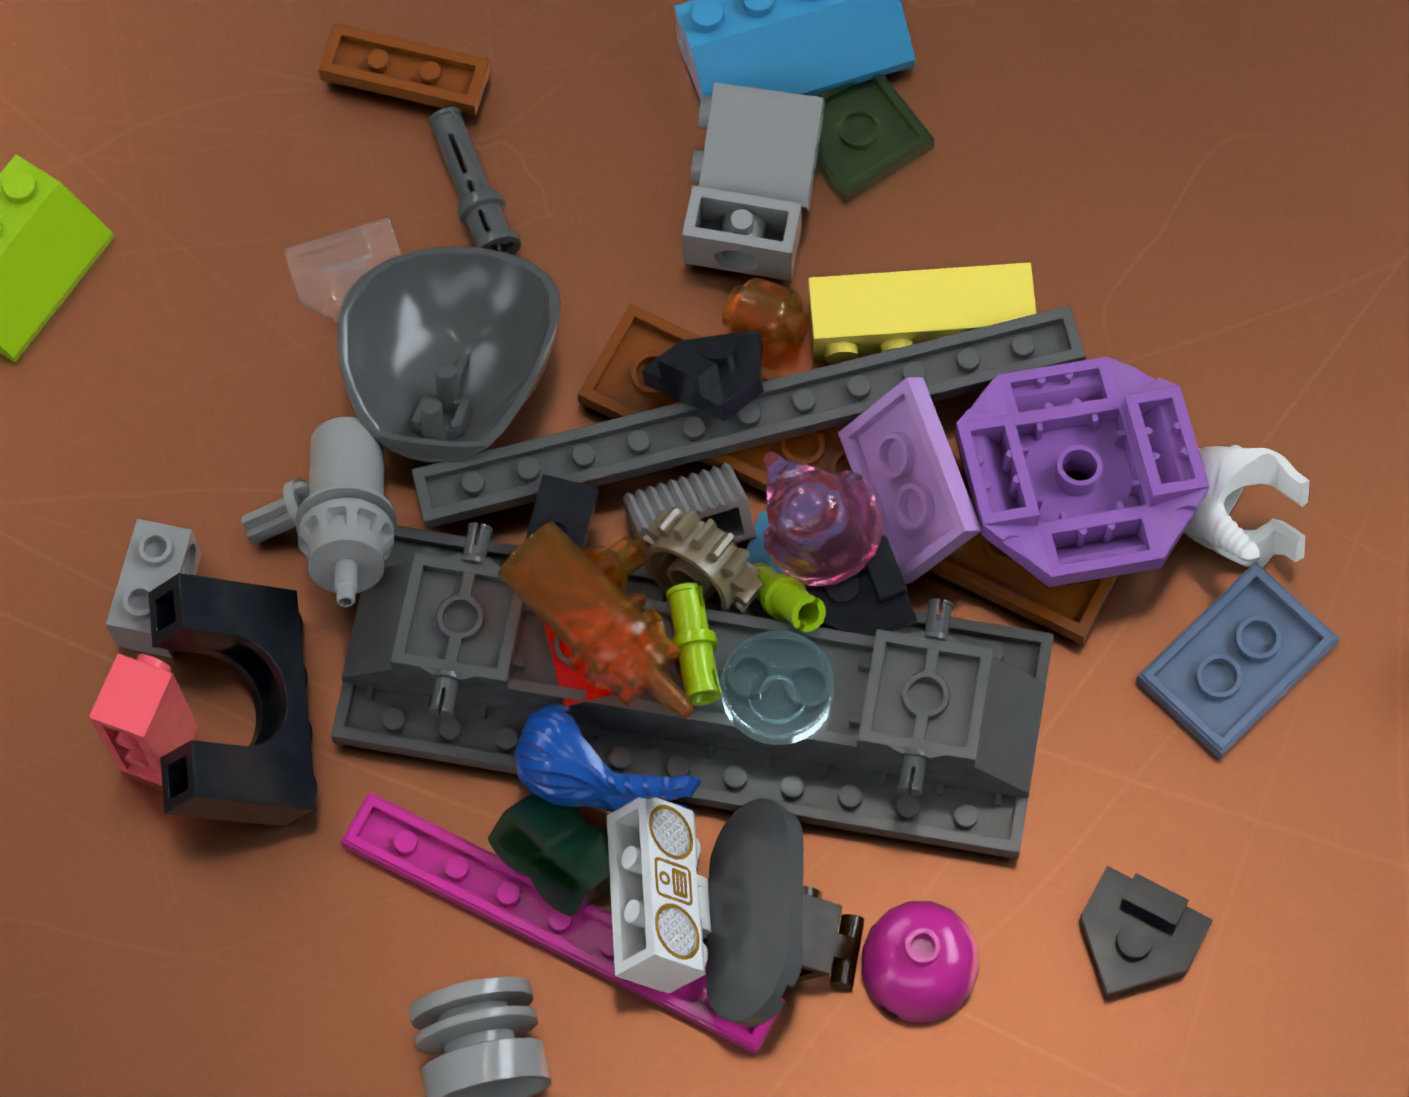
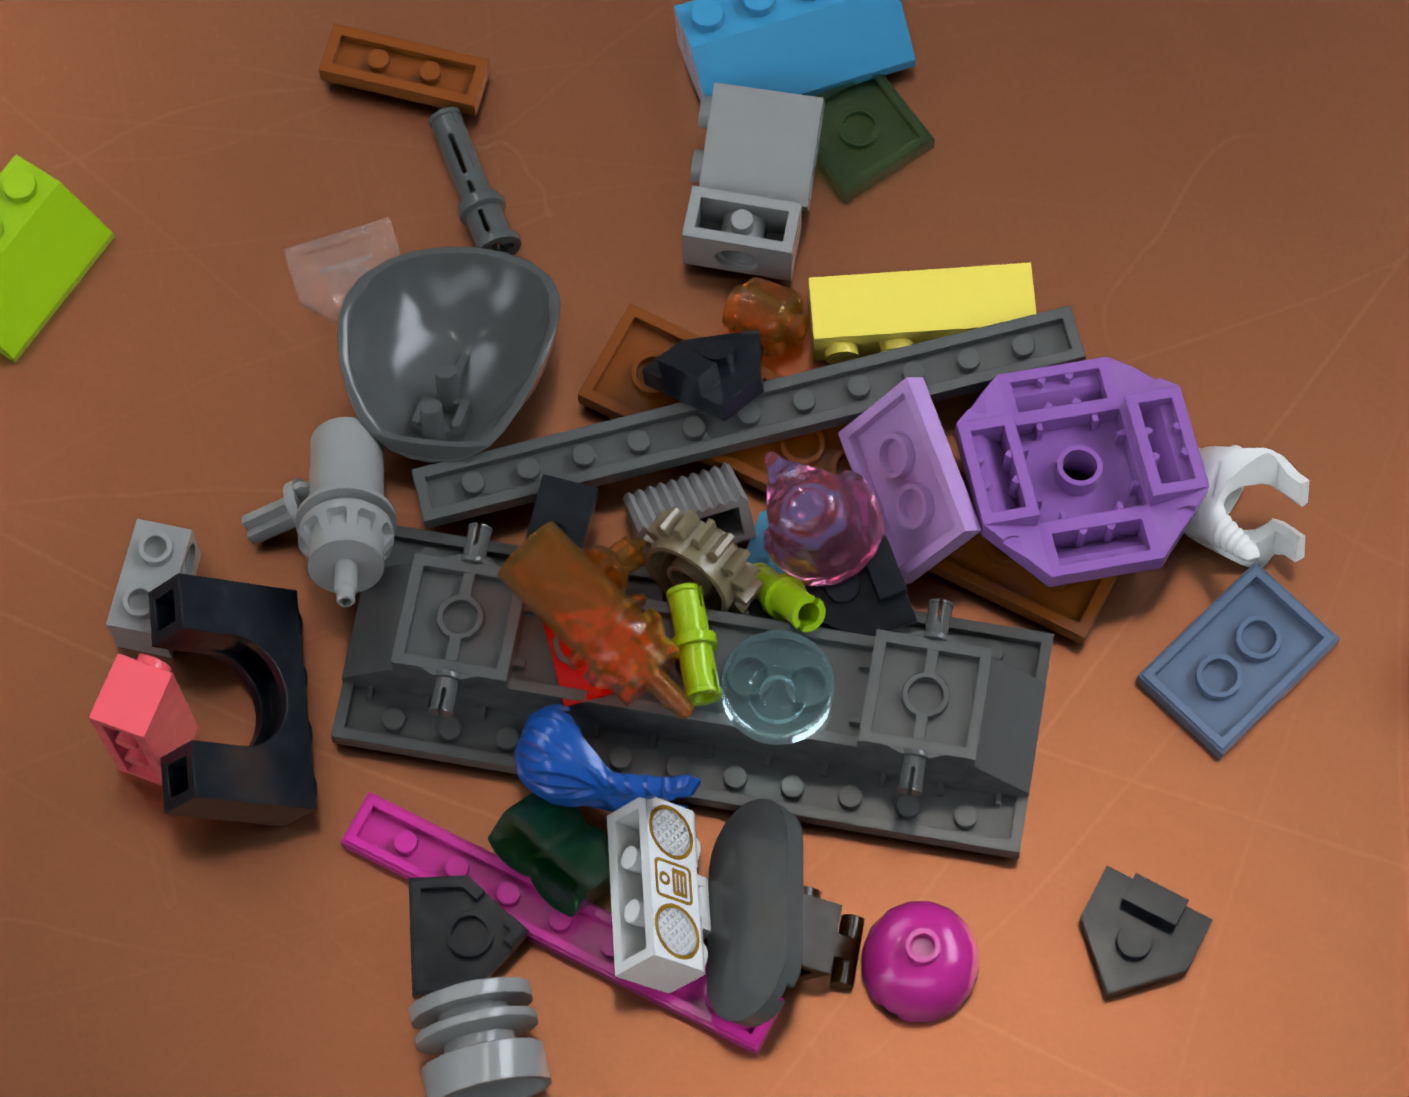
(457, 933): none -> black plate

